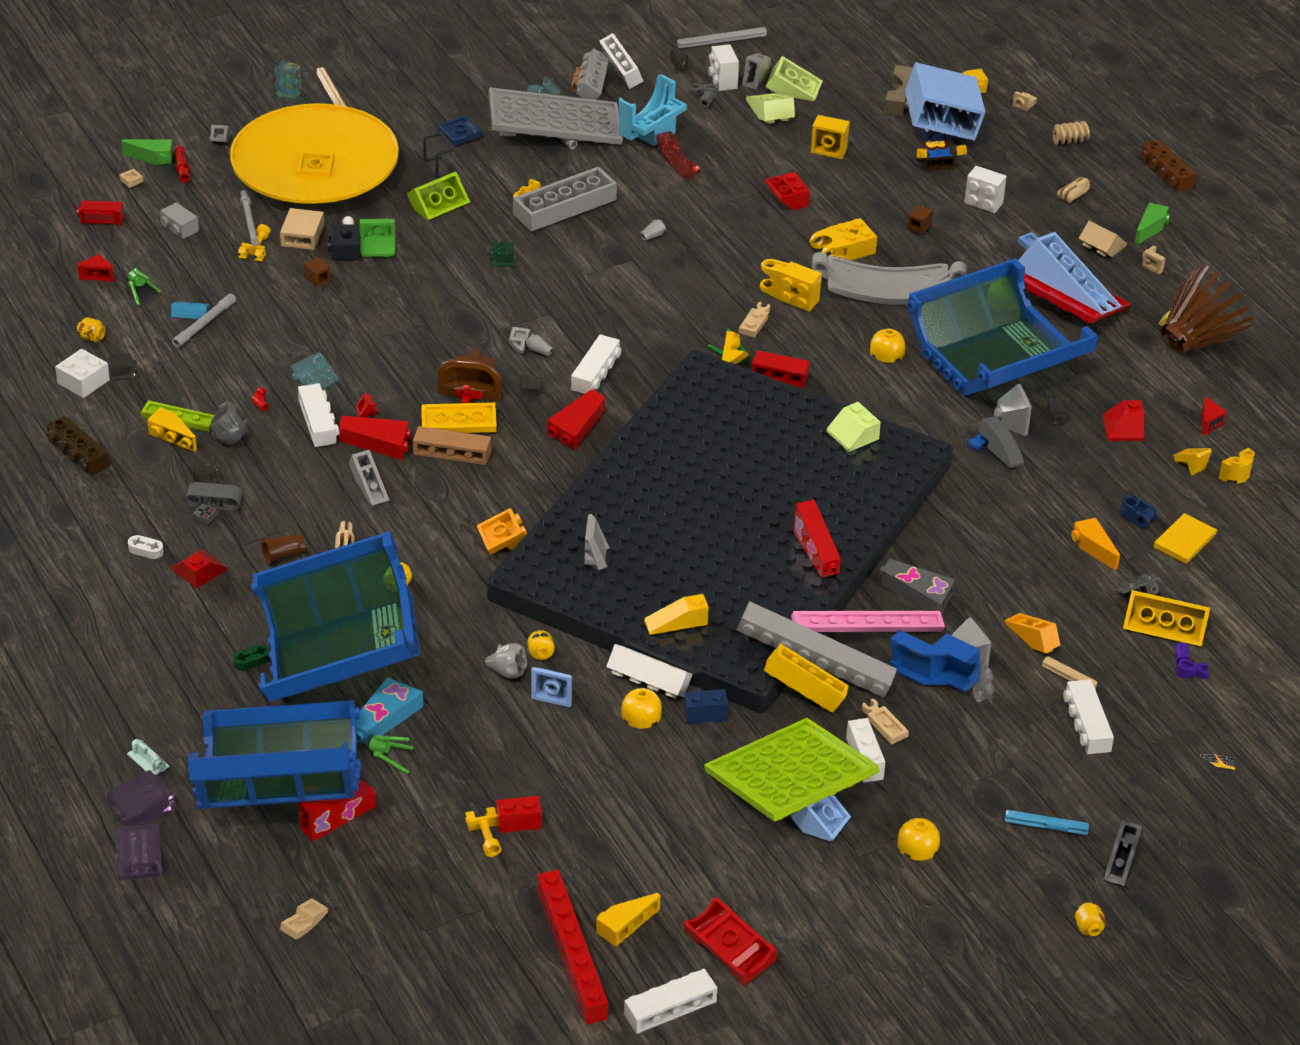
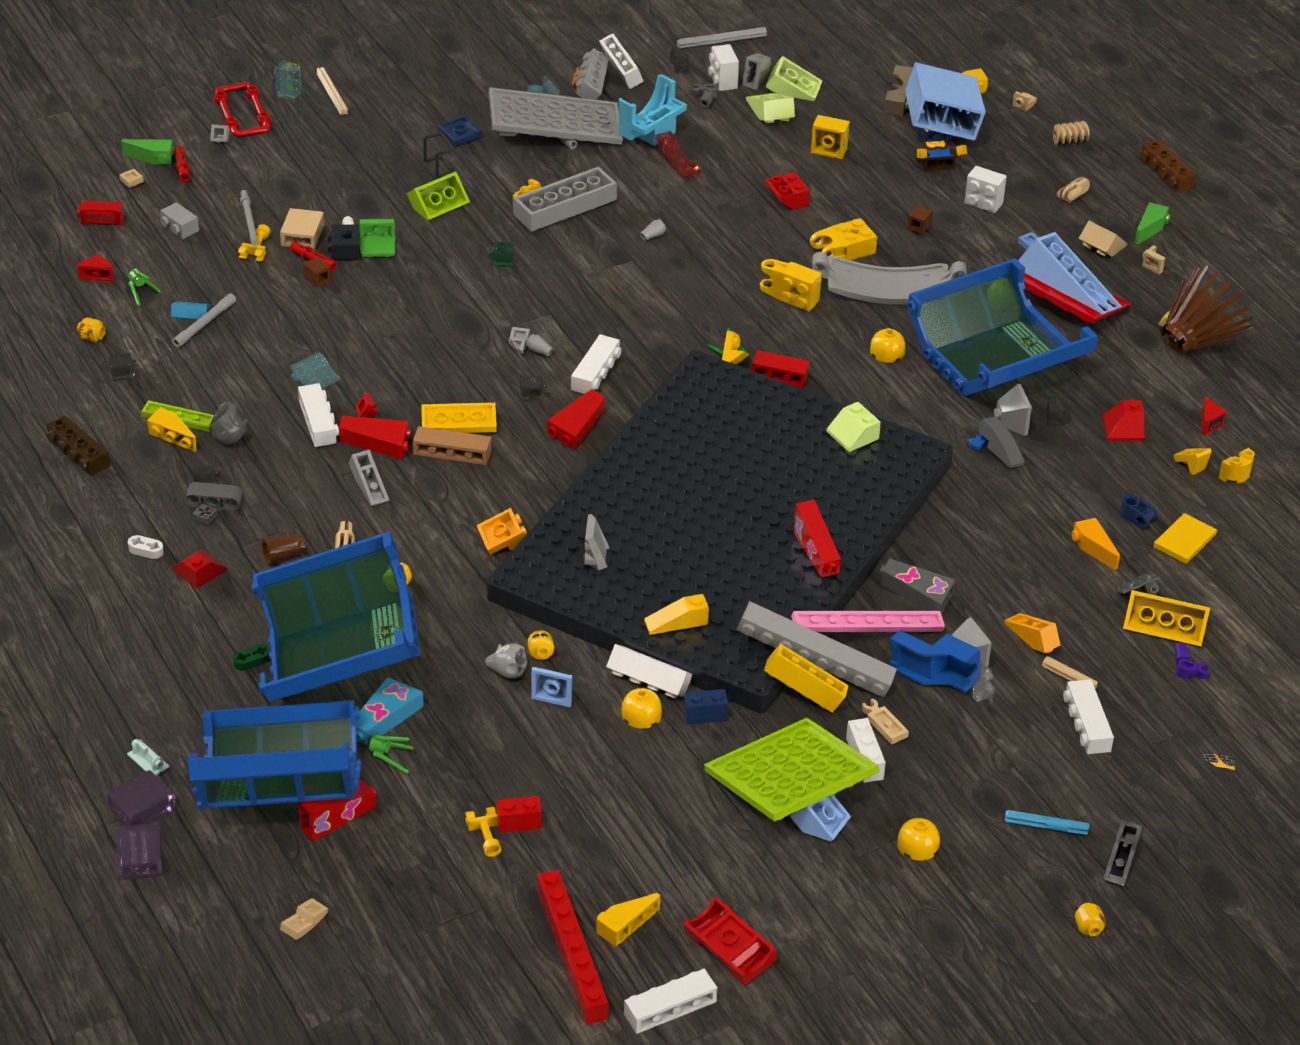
(82, 373): white brick -> none
(252, 94): none -> red bar
(259, 397): red arm -> none
(281, 149): yellow dish -> none
(307, 253): none -> red pin
(470, 378): reddish brown piece -> none
(754, 320): tan plate -> none

